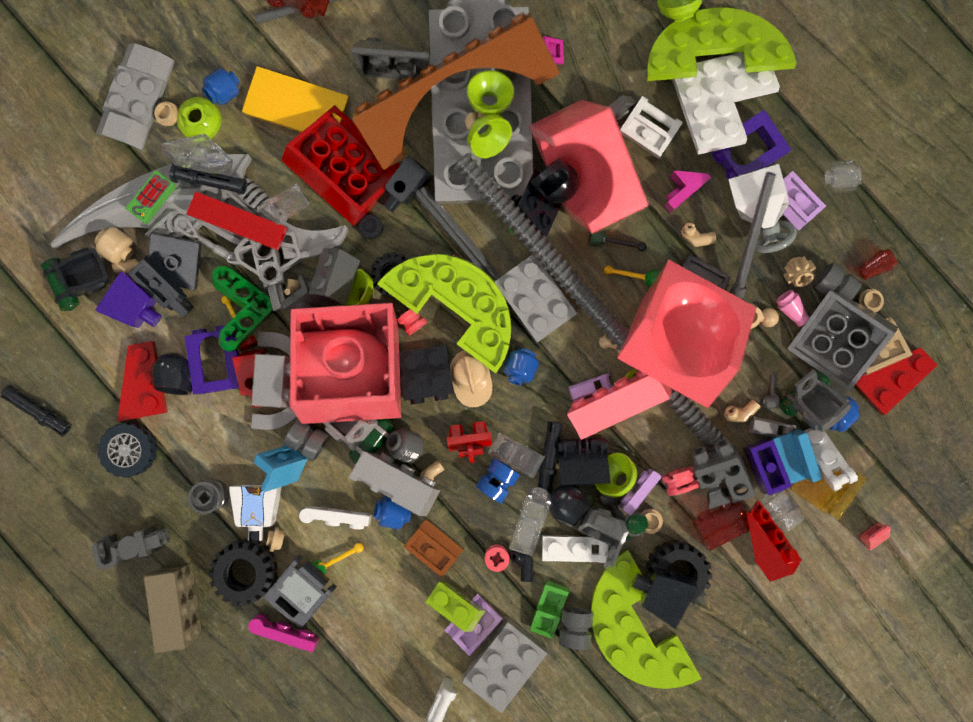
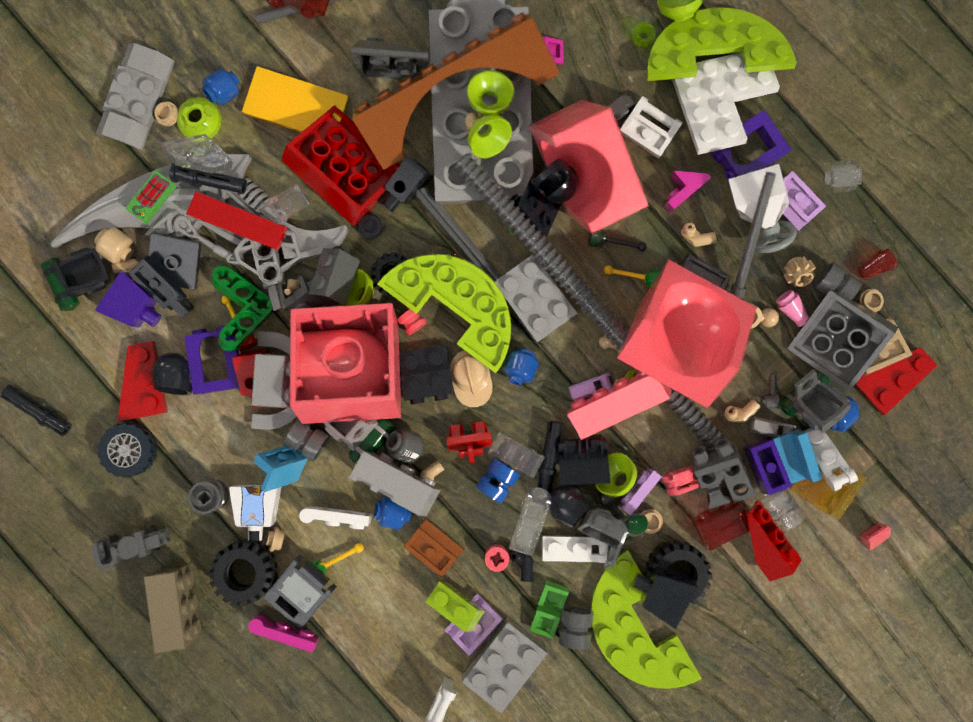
(646, 28): none -> clear neon green plate

